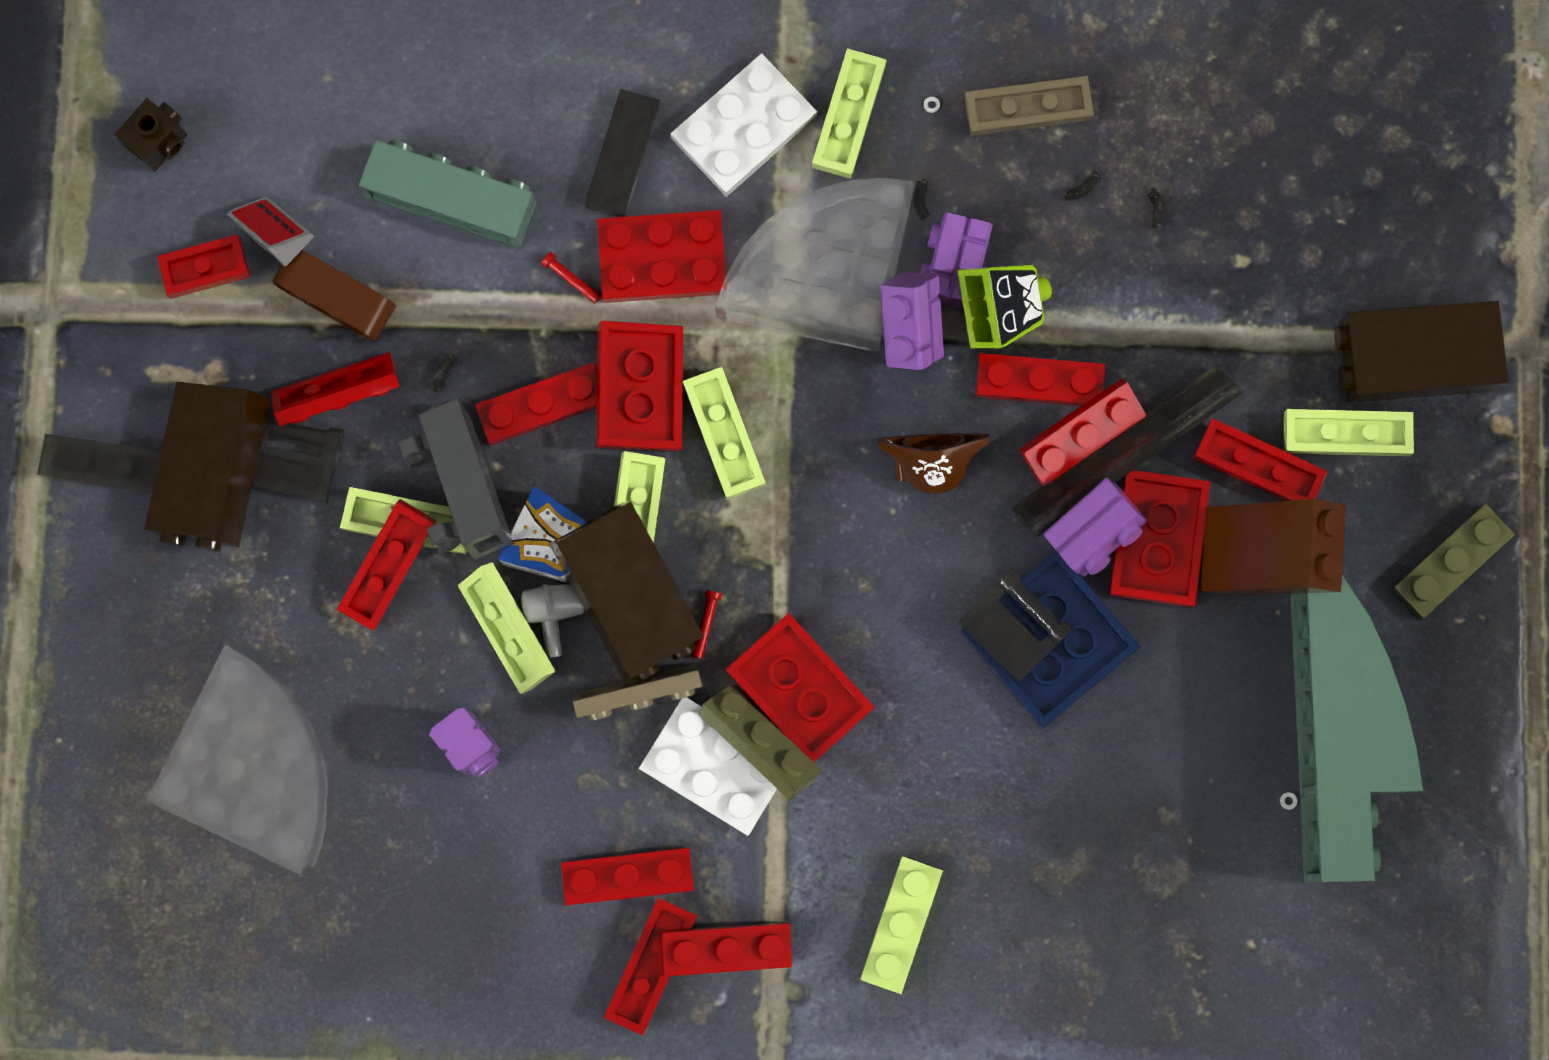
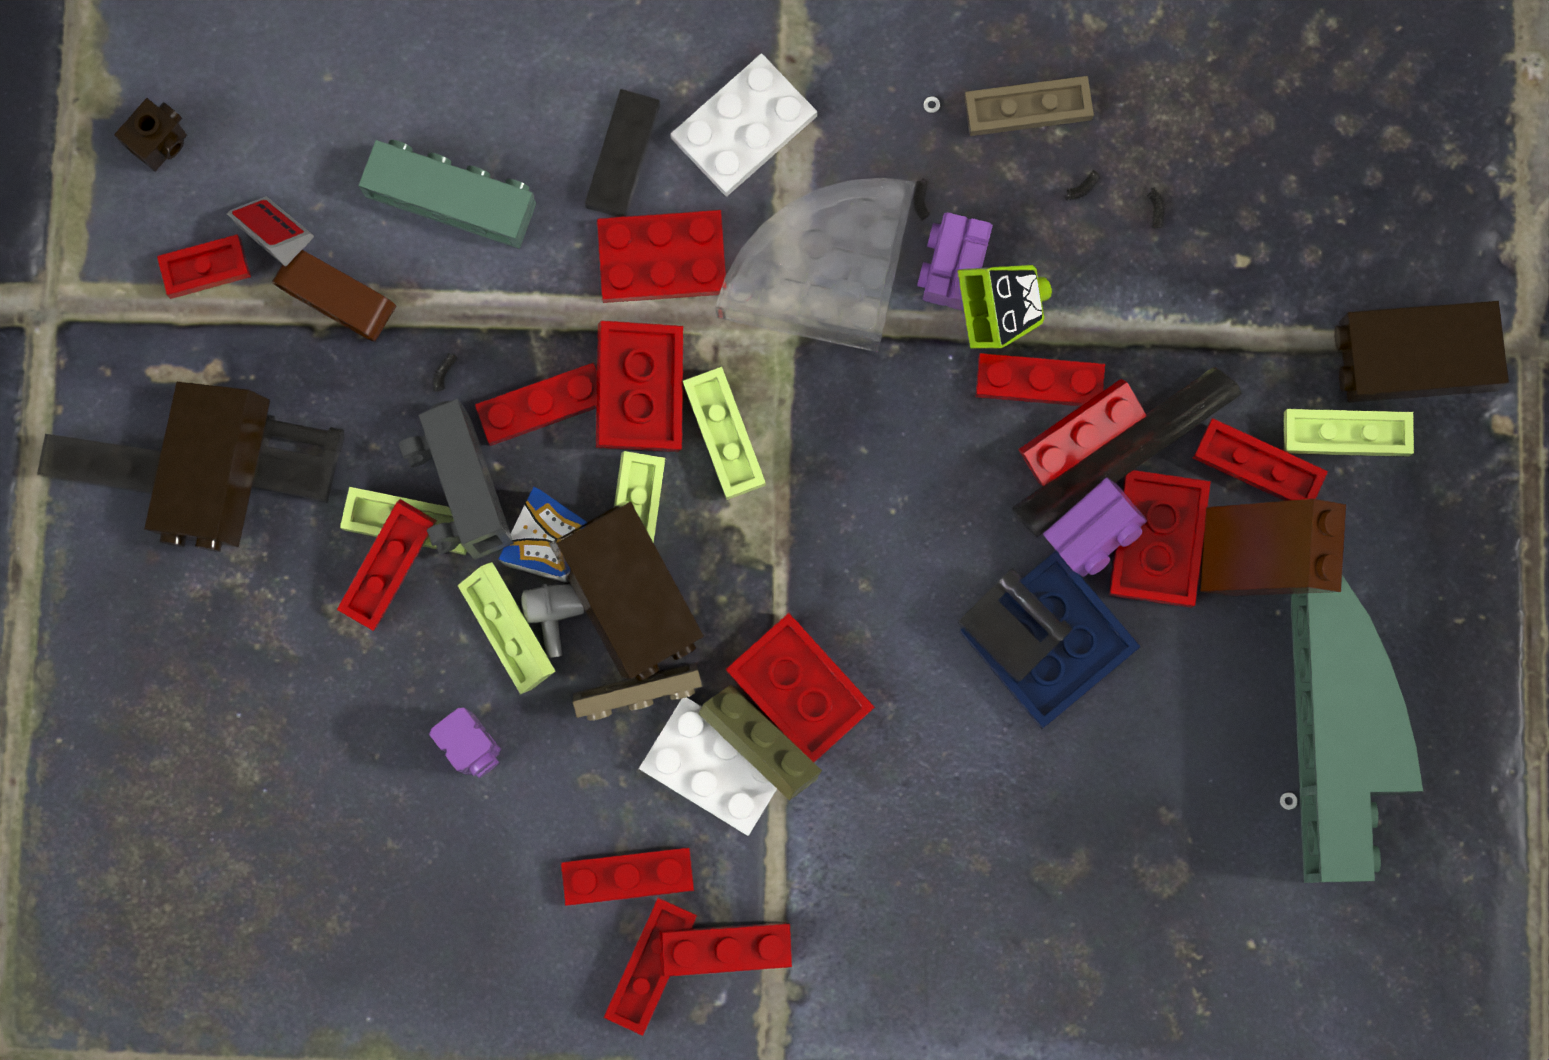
(249, 766): clear brick -> none
(334, 389): red plate -> none
(551, 262): red piece -> none
(712, 598): red piece -> none
(849, 113): yellowish green plate -> none
(901, 925): yellowish green plate -> none
(912, 320): medium lavender brick -> none
(933, 460): reddish brown hat -> none
(1452, 562): olive plate -> none

